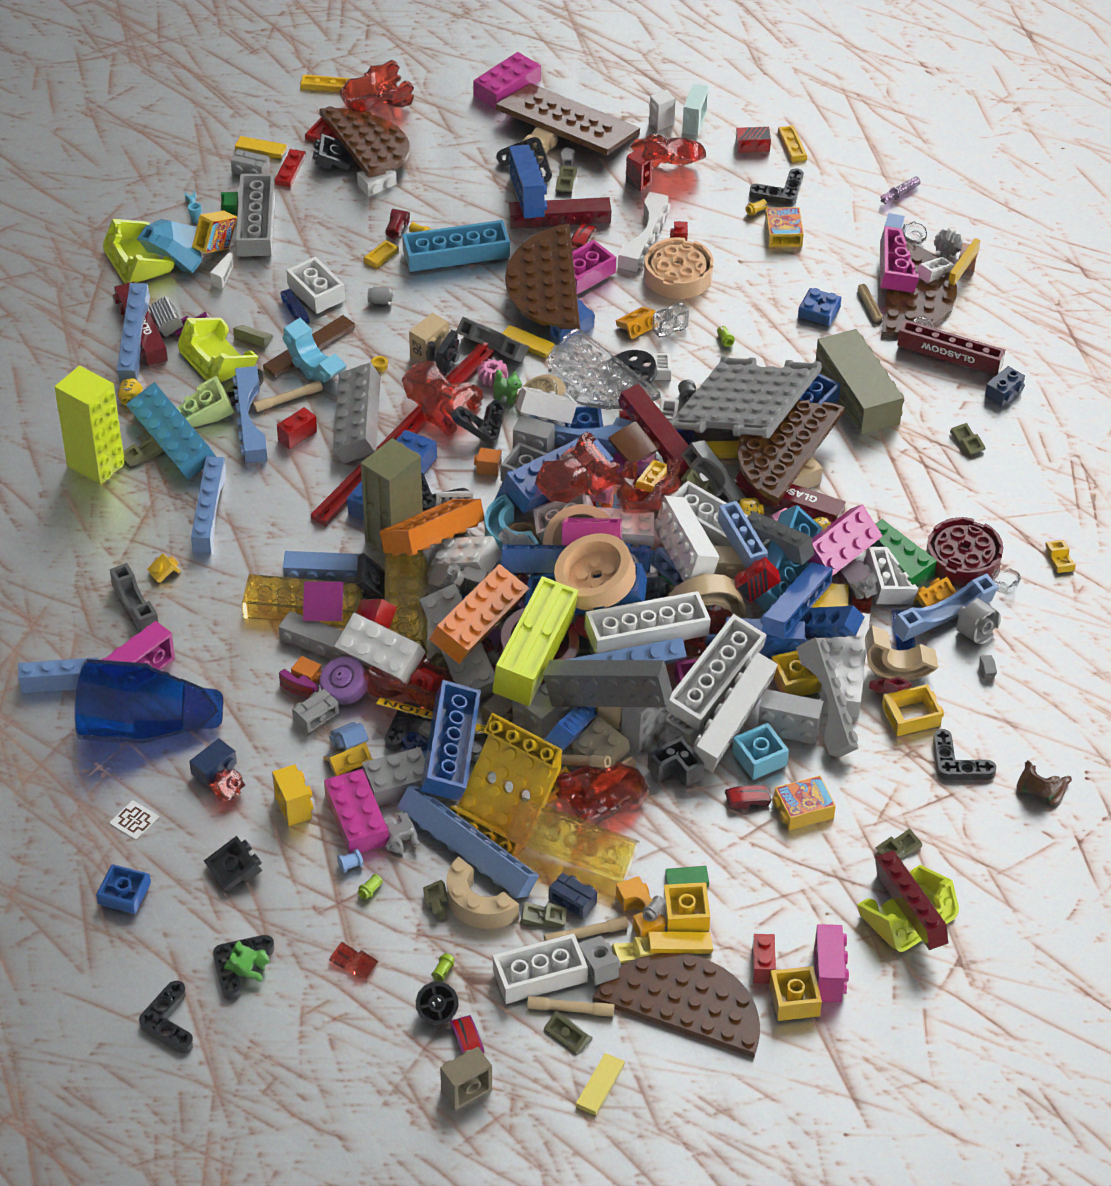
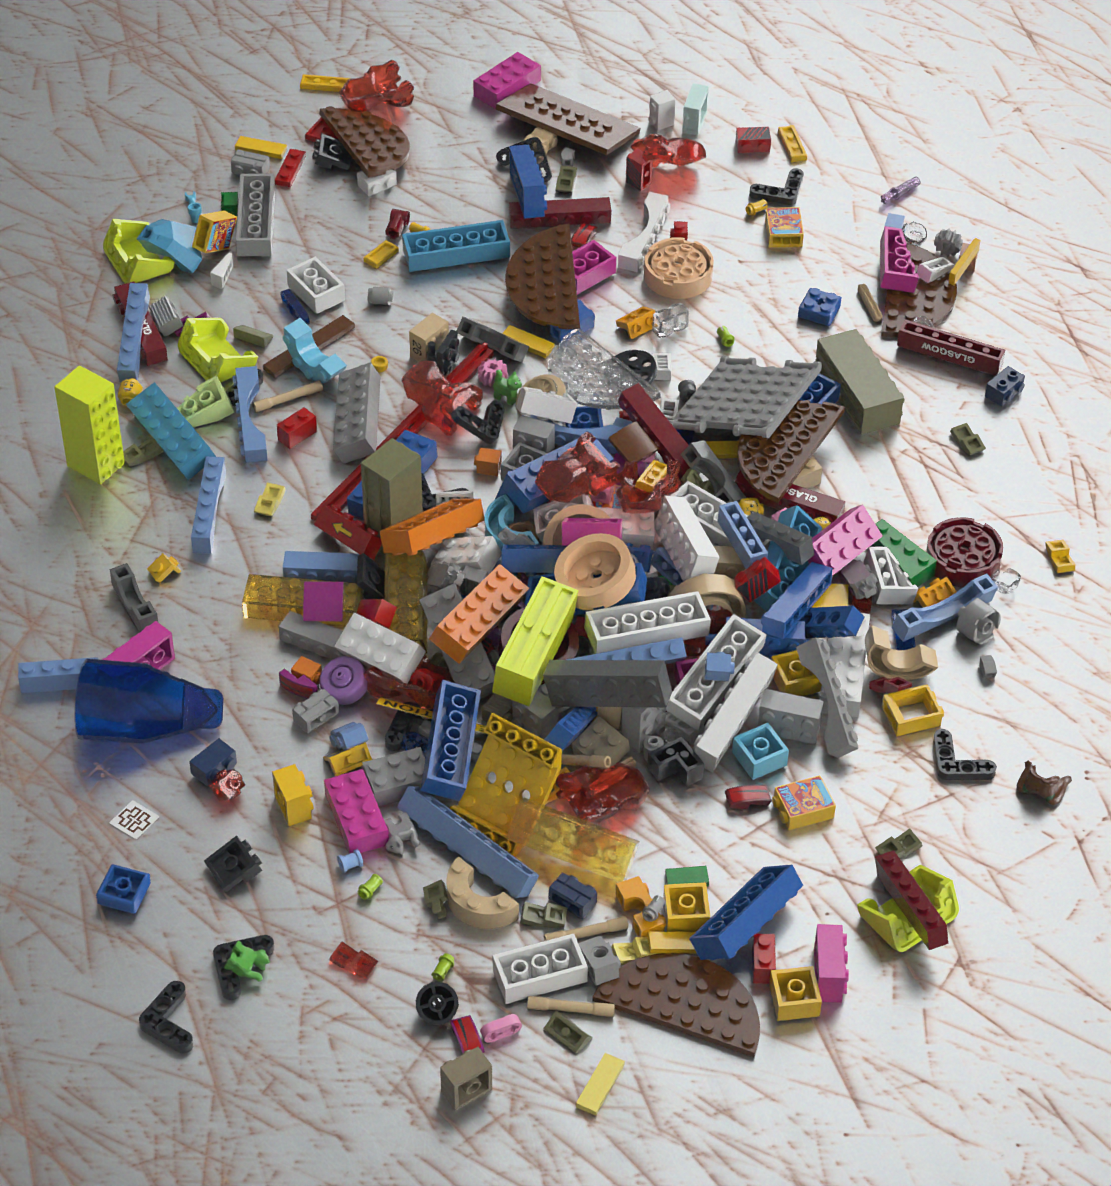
(270, 500): none -> light yellow slope
(348, 531): none -> red brick
(501, 1028): none -> bright pink beam
(650, 744): none -> light grey brick
(718, 666): none -> medium blue brick
(746, 912): none -> blue brick

